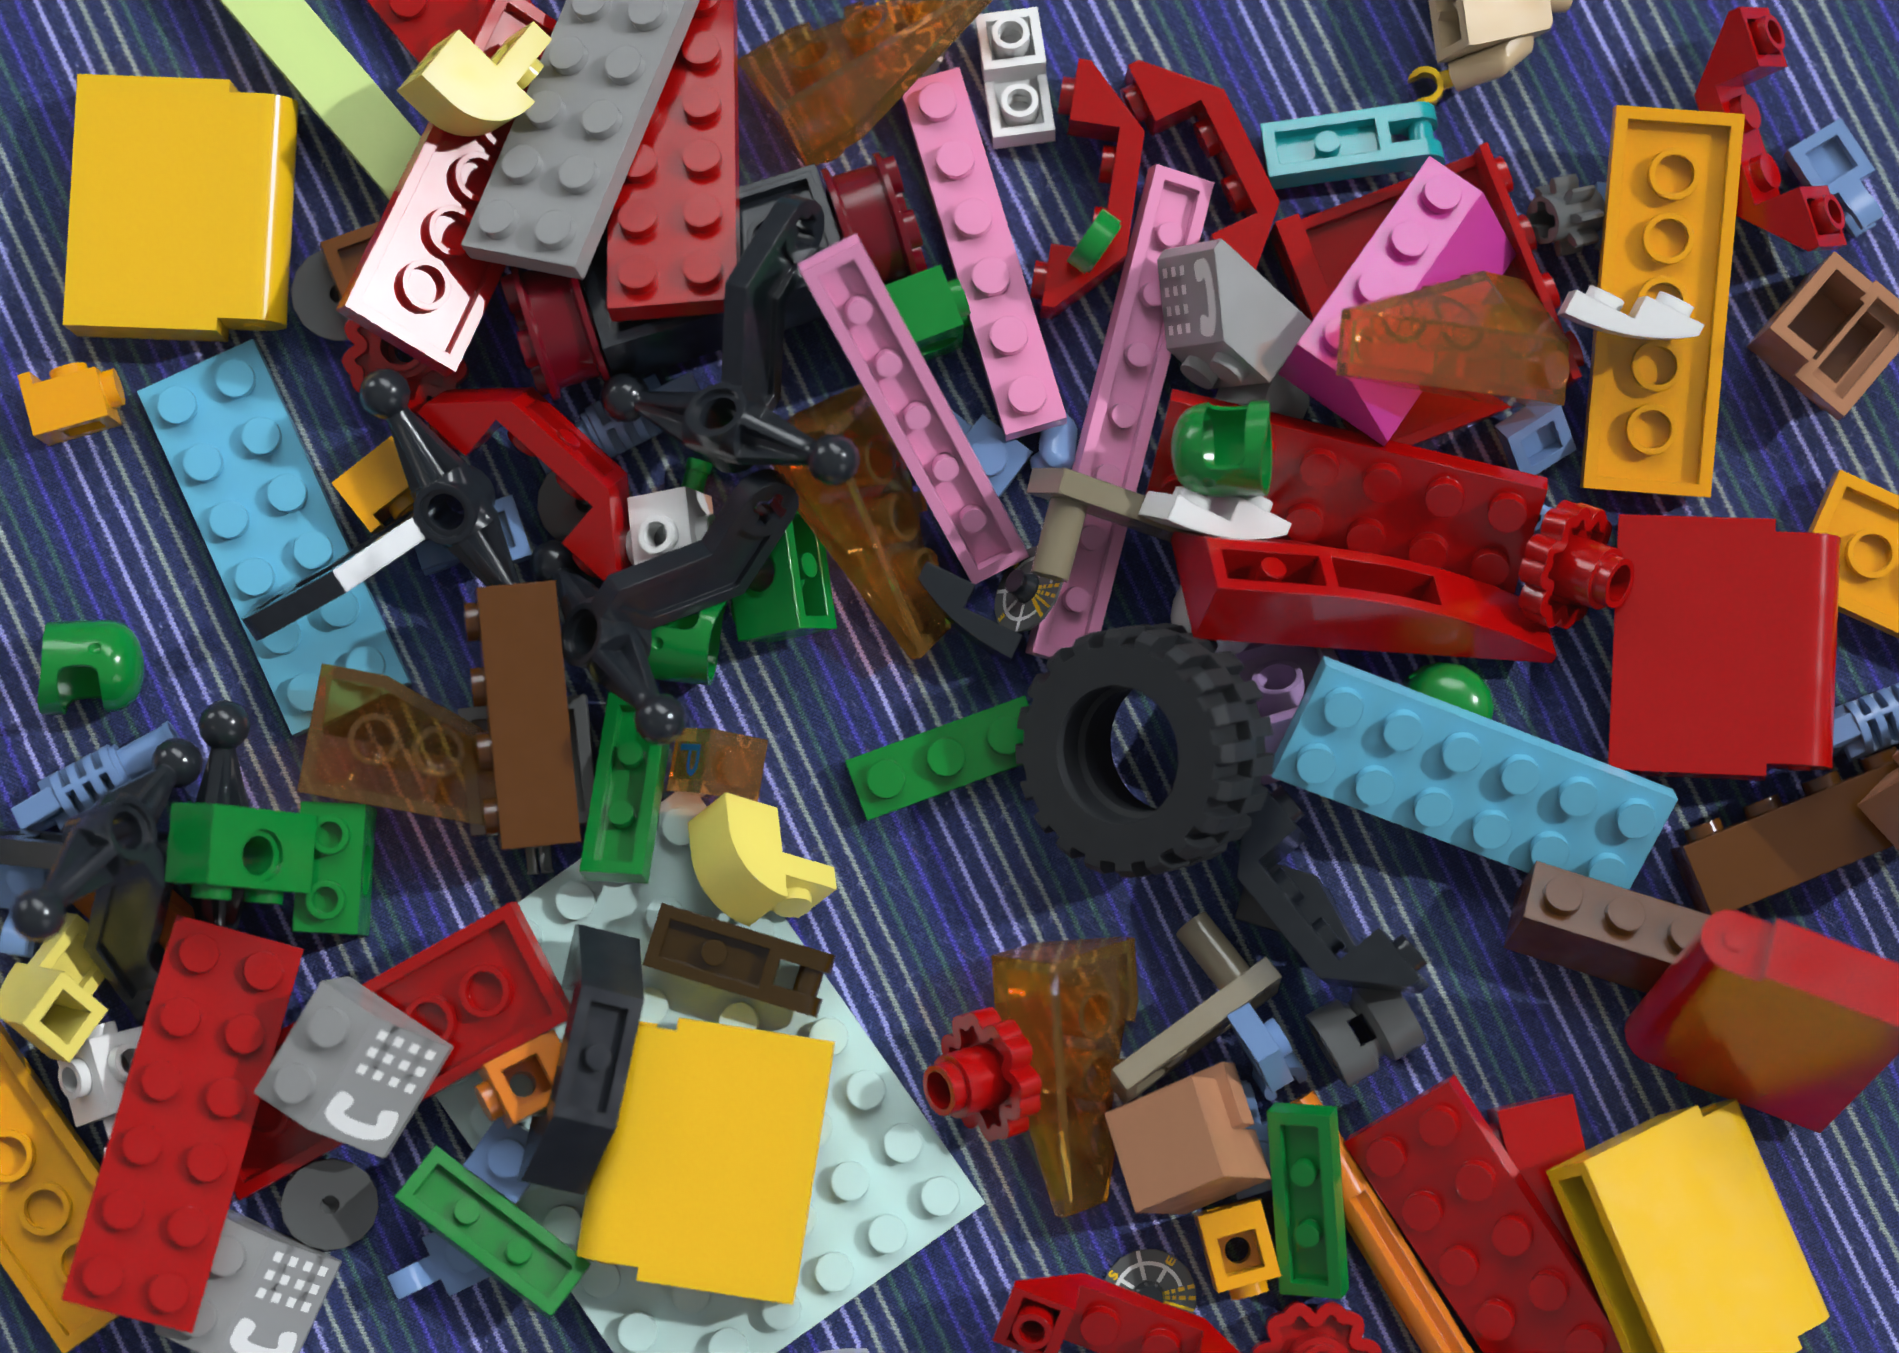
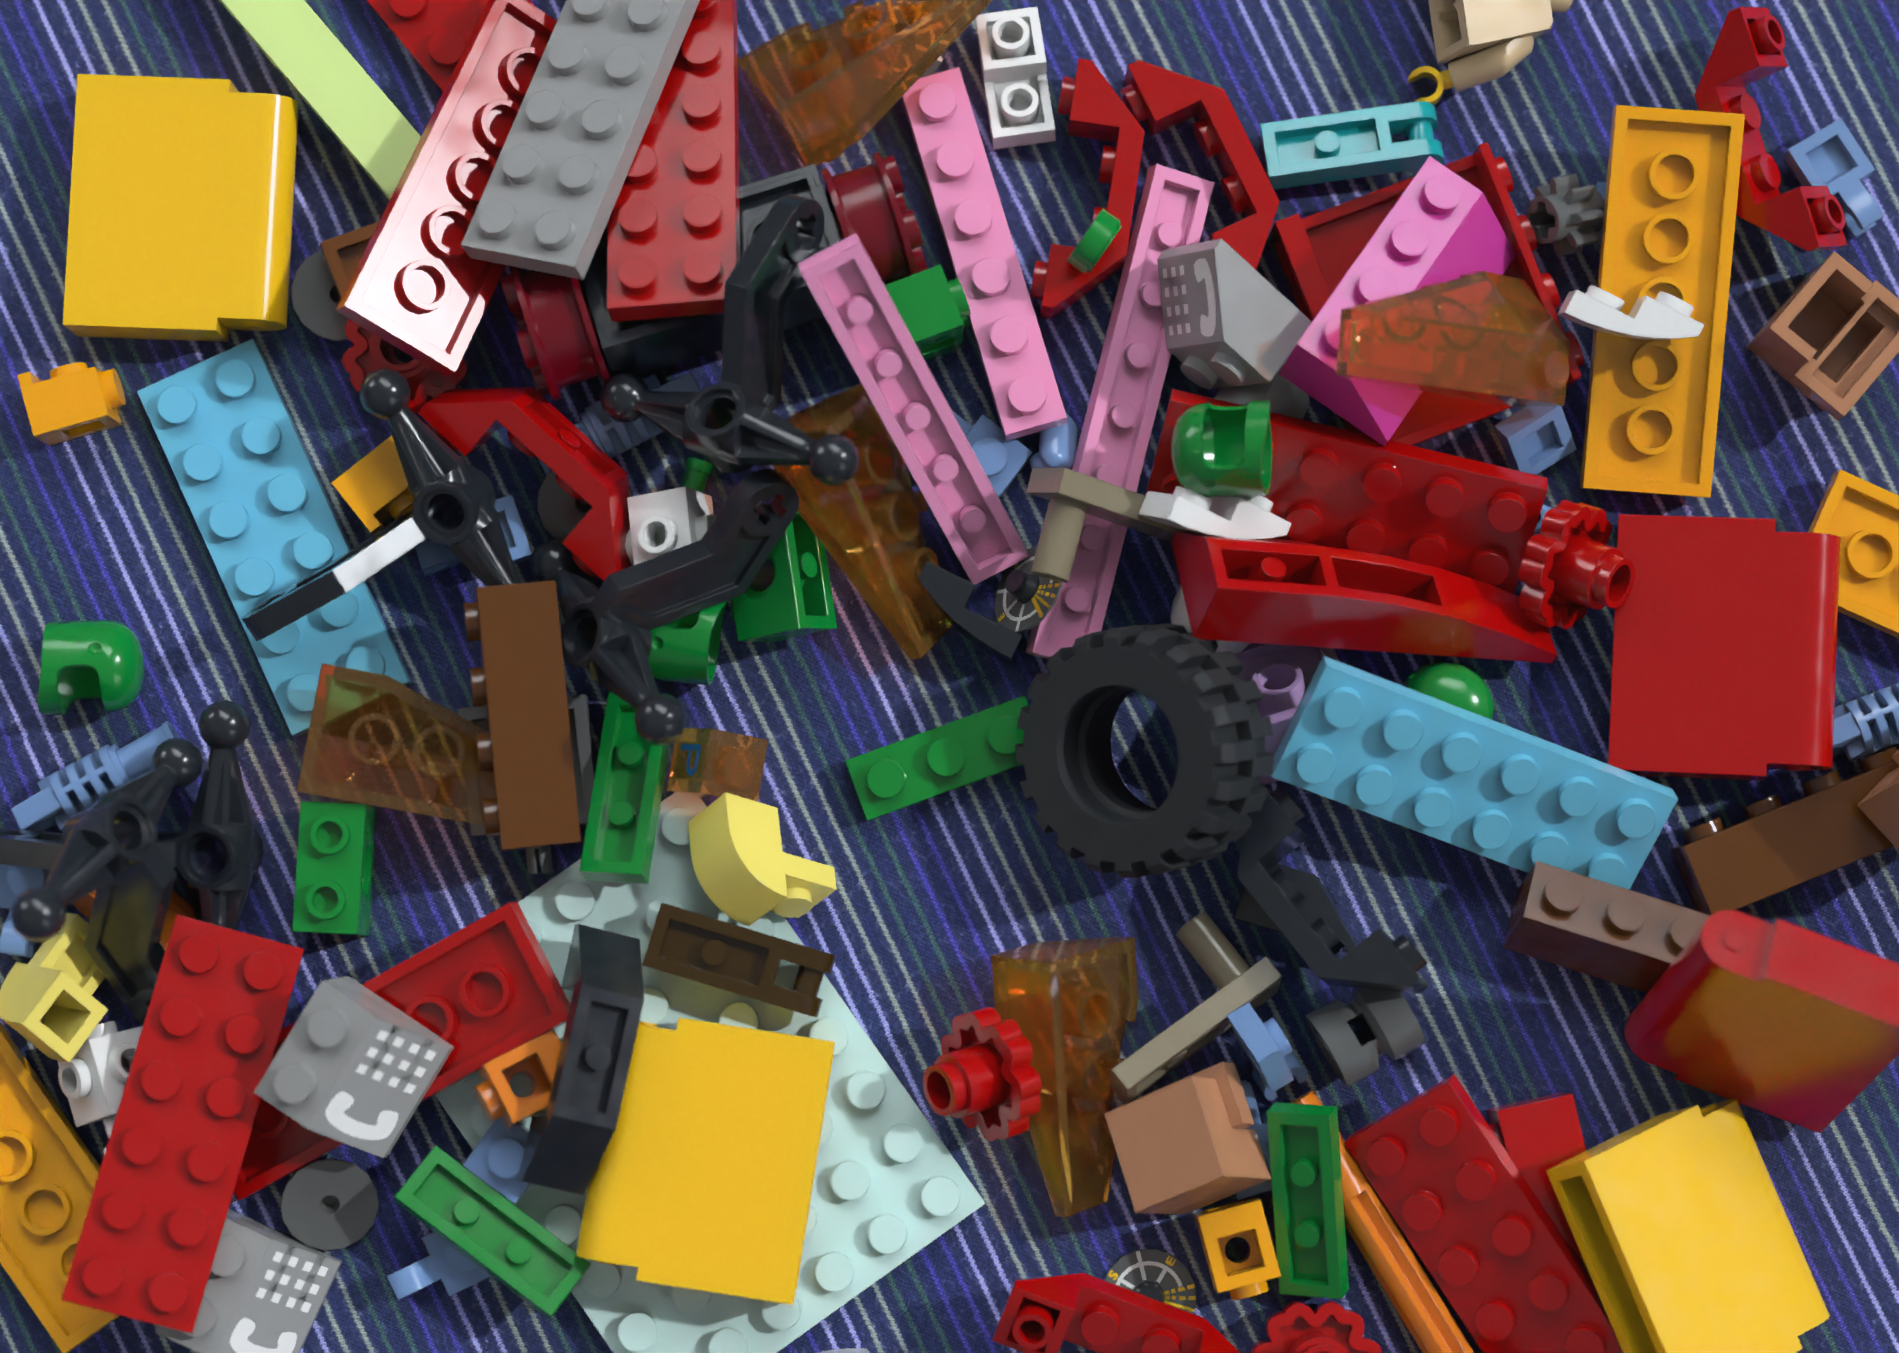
(241, 849): green brick -> none
(469, 92): light yellow brick -> none

